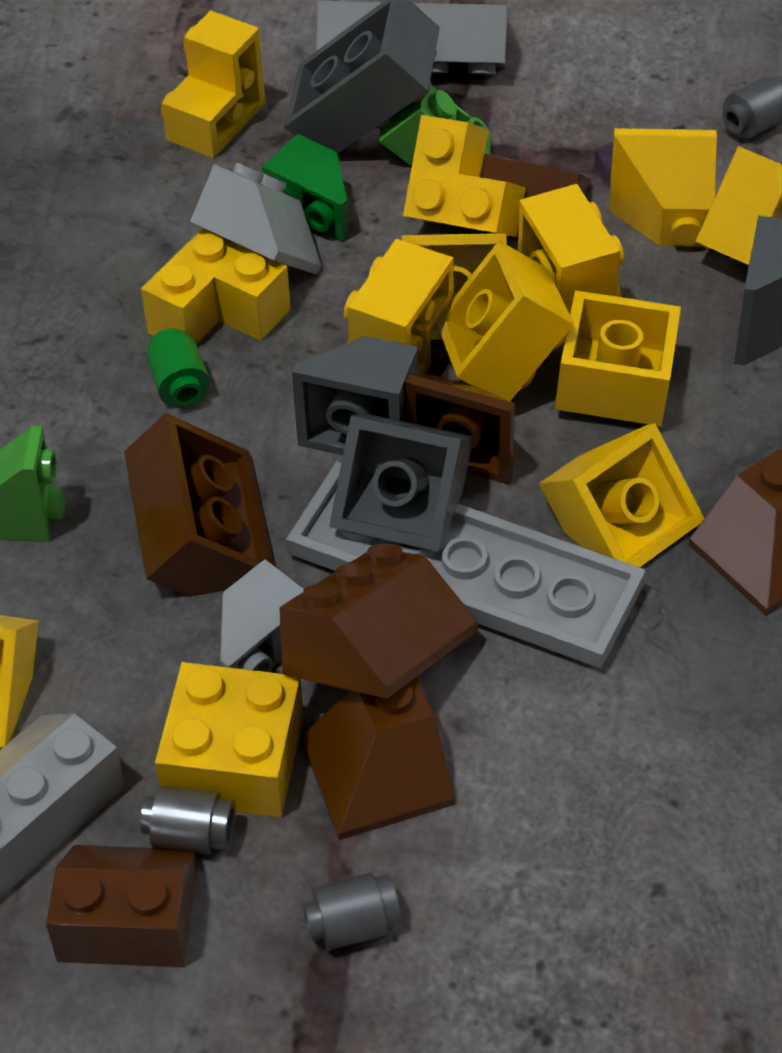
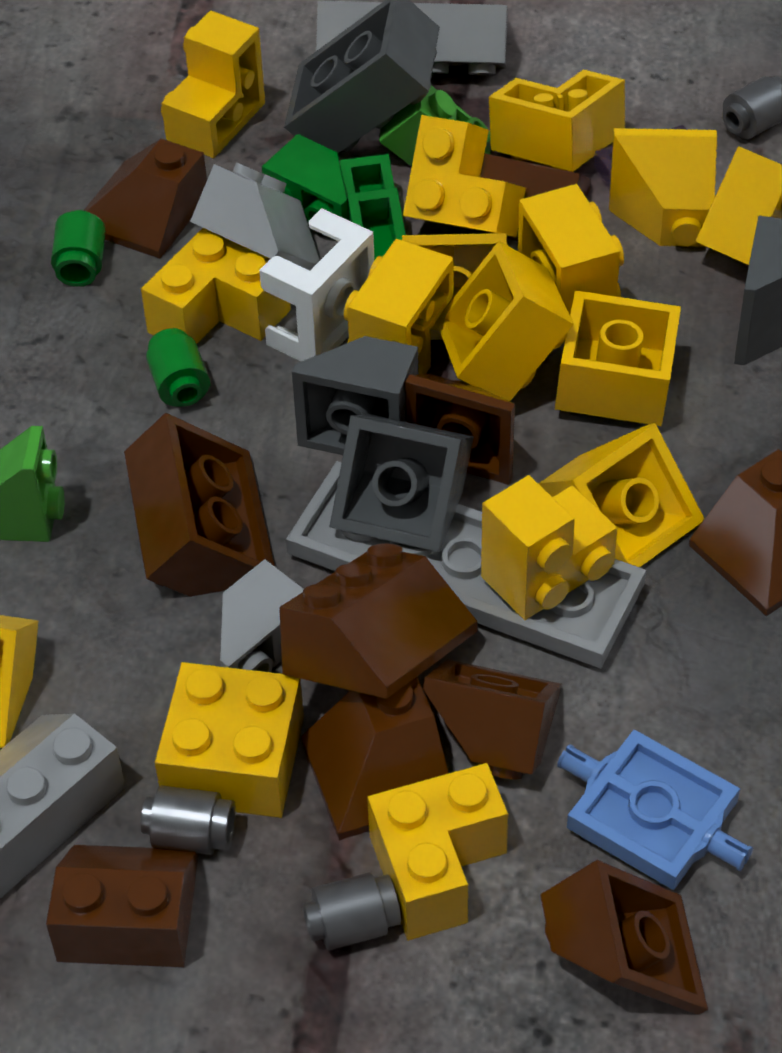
(78, 248): none -> green brick
(151, 197): none -> reddish brown slope
(322, 290): none -> white panel
(373, 199): none -> green slope
(426, 837): none -> yellow brick
(495, 714): none -> reddish brown slope
(543, 545): none -> yellow brick
(557, 124): none -> yellow brick
(625, 933): none -> reddish brown slope
(653, 808): none -> medium blue plate

